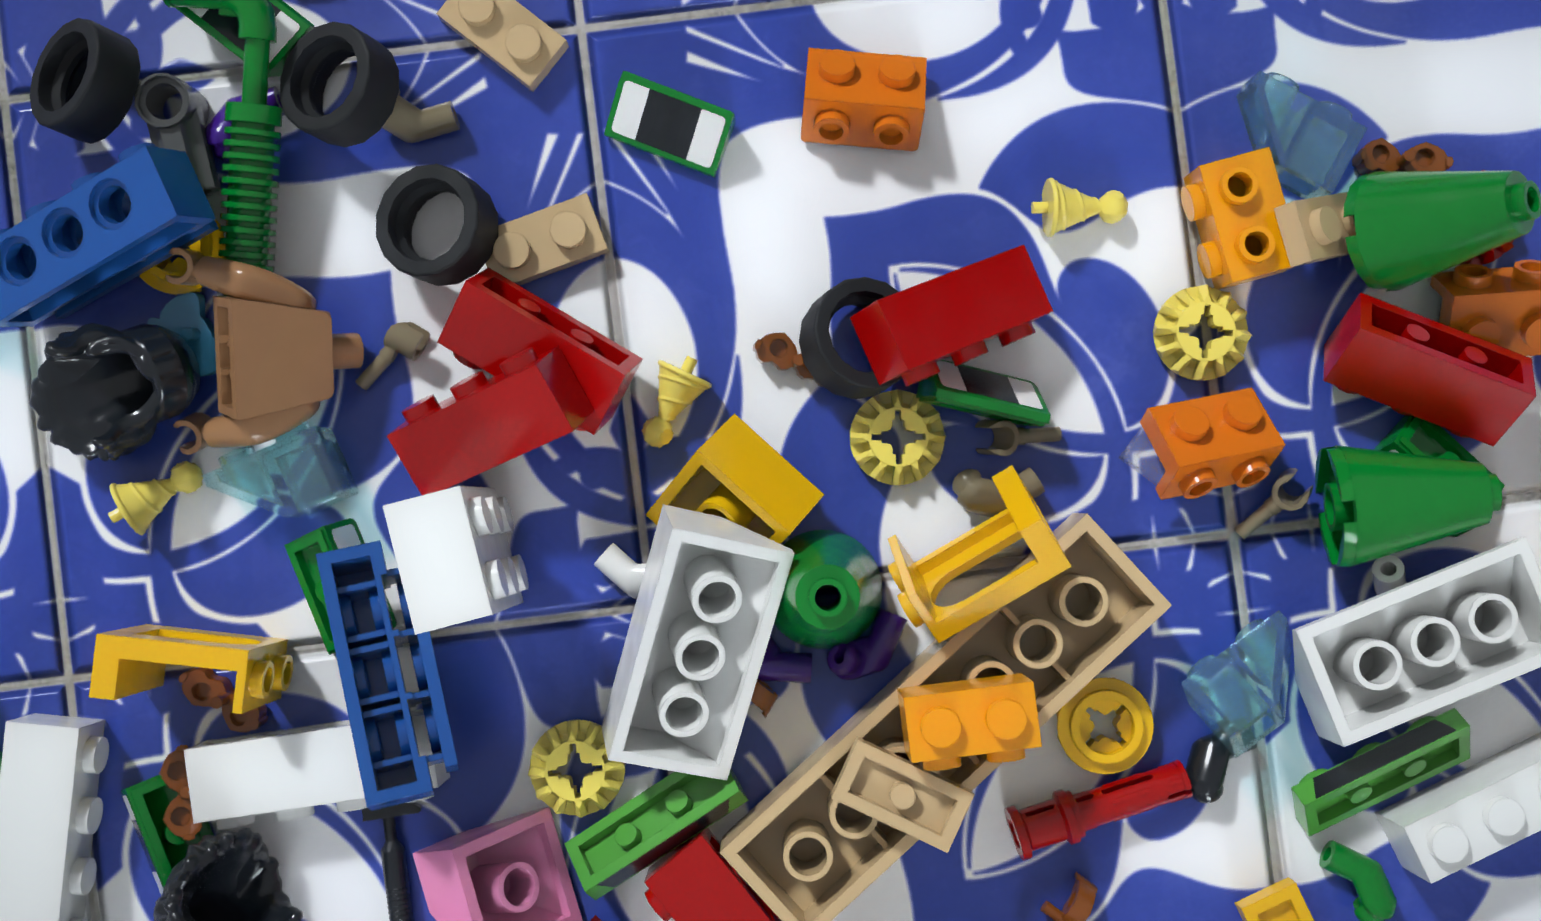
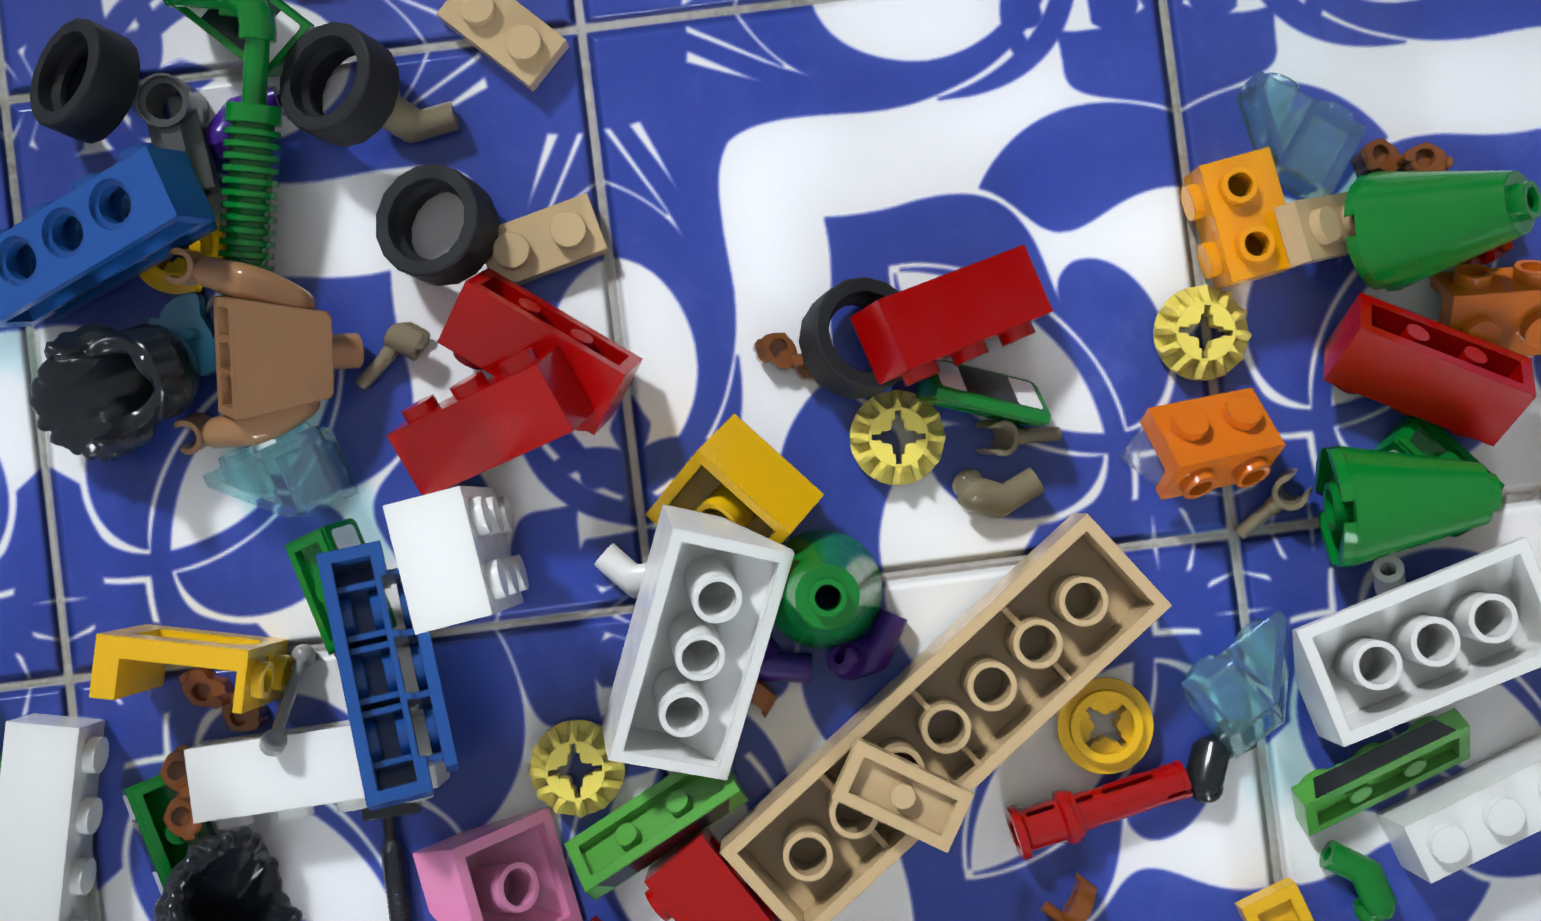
(144, 500): light yellow piece -> none
(275, 739): none -> light grey hinge
(669, 124): slope -> none
(675, 392): light yellow piece -> none
(864, 99): orange bracket -> none
(924, 579): yellow panel -> none
(969, 719): light orange brick -> none
(1067, 206): light yellow piece -> none

